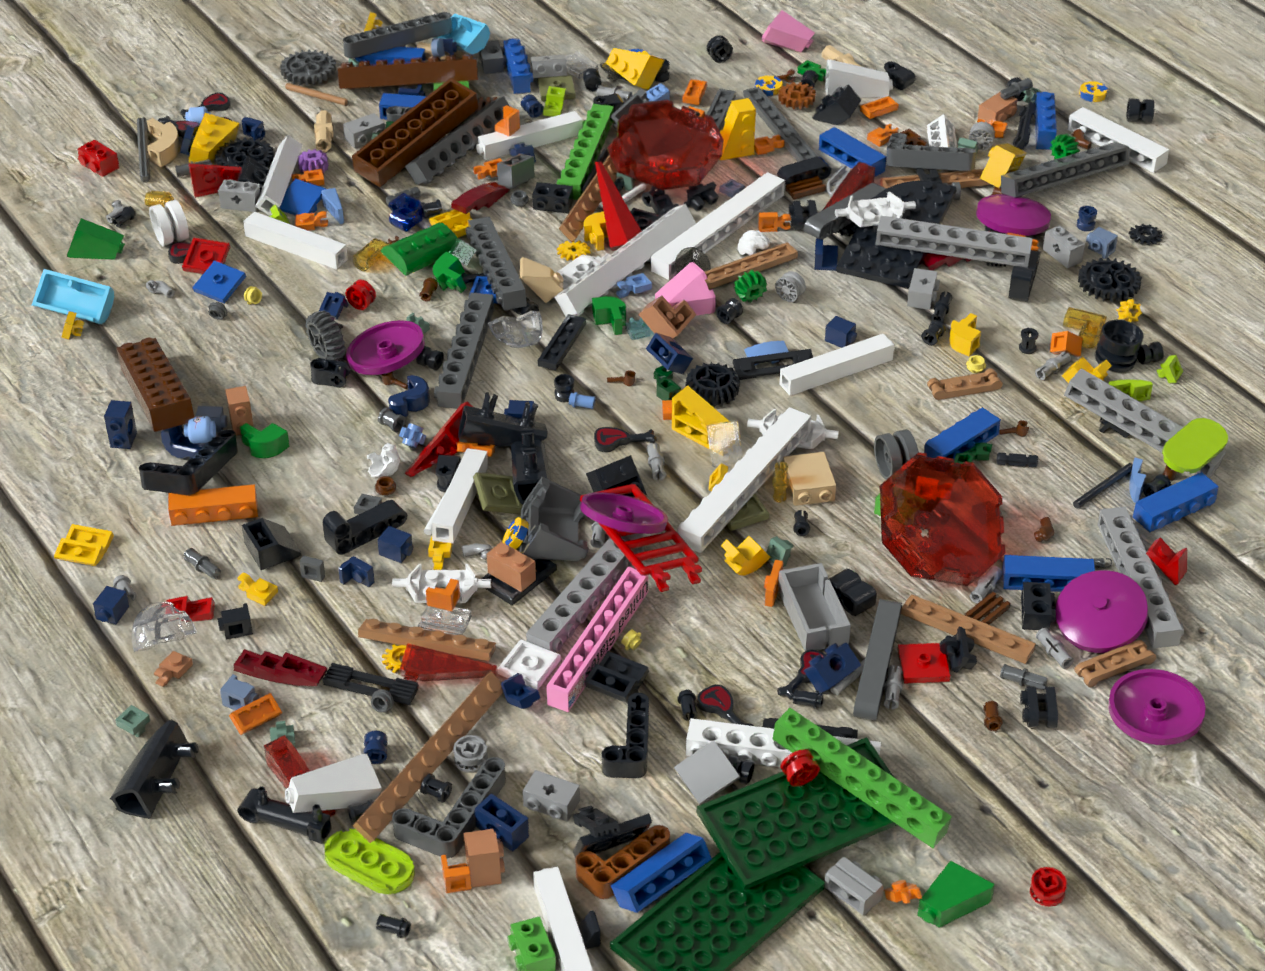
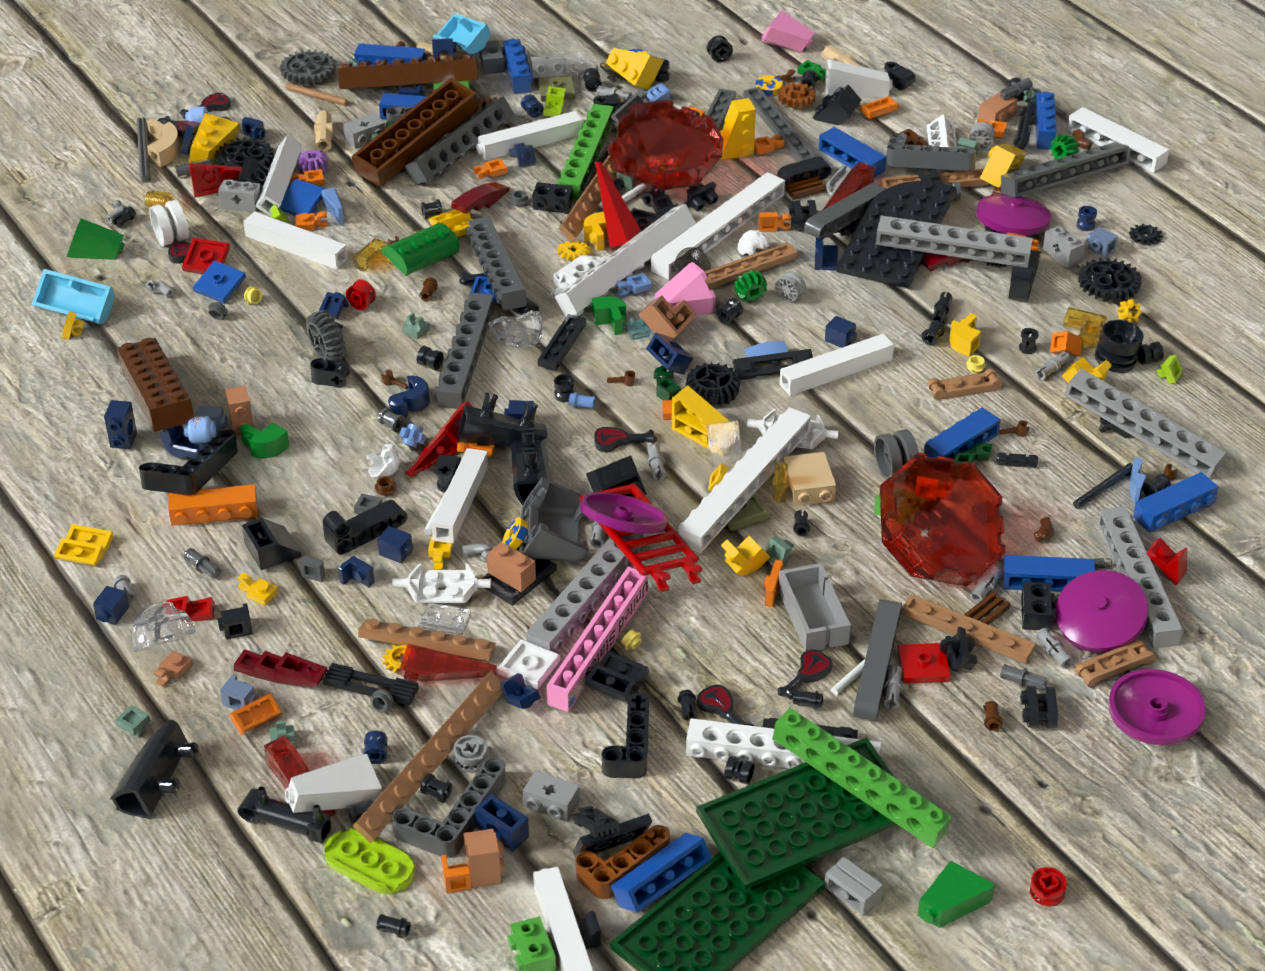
(98, 158): red brick -> none
(372, 23): yellow tile -> none
(385, 347): magenta dish -> none
(397, 35): dark grey beam -> none
(405, 212): clear blue piece -> none
(414, 192): dark grey axle -> none
(437, 47): sand blue tile -> none
(444, 598): orange panel -> none
(448, 272): green brick -> none
(463, 251): clear green brick -> none
(497, 493): olive plate -> none
(510, 122): orange panel -> none
(515, 170): dark grey brick -> none
(541, 279): tan slope -> none
(694, 92): orange plate -> none
(707, 772): light grey slope -> none
(731, 188): sand blue tile -> none
(801, 768): red wheel -> none
(843, 664): dark blue brick -> none
(852, 592): black brick -> none
(864, 211): white plate -> none
(881, 136): orange plate -> none
(903, 891): orange plate -> none
(923, 289): light grey brick -> none
(1093, 91): yellow piece -> none
(1137, 389): lime slope -> none
(1140, 110): black wheel -> none
(1194, 445): lime tile -> none

